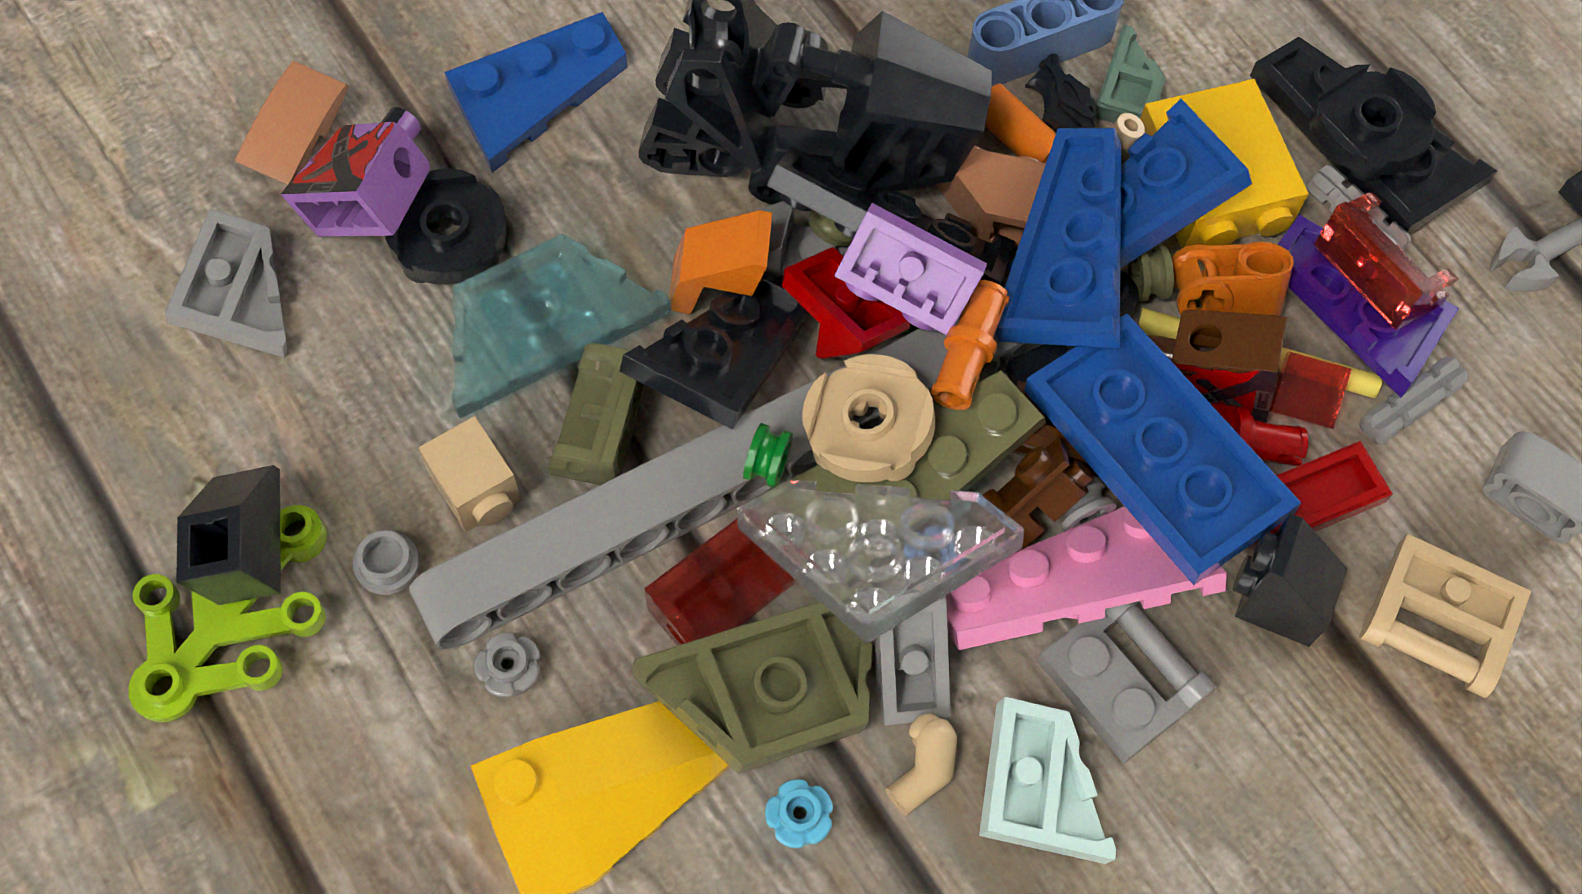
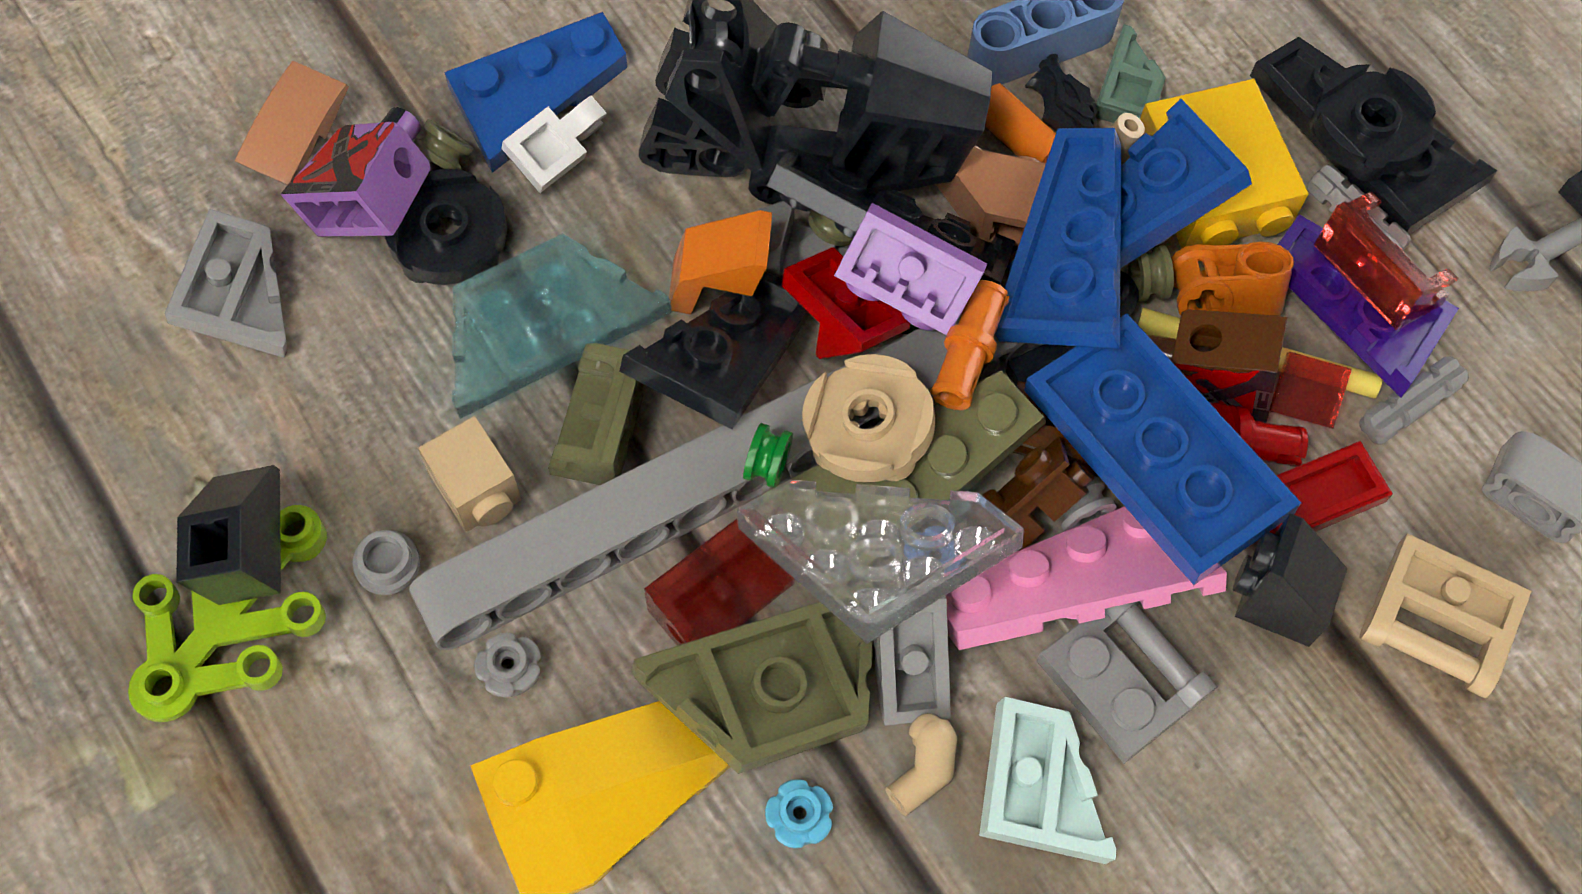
(442, 146): none -> olive bush
(550, 145): none -> white plate

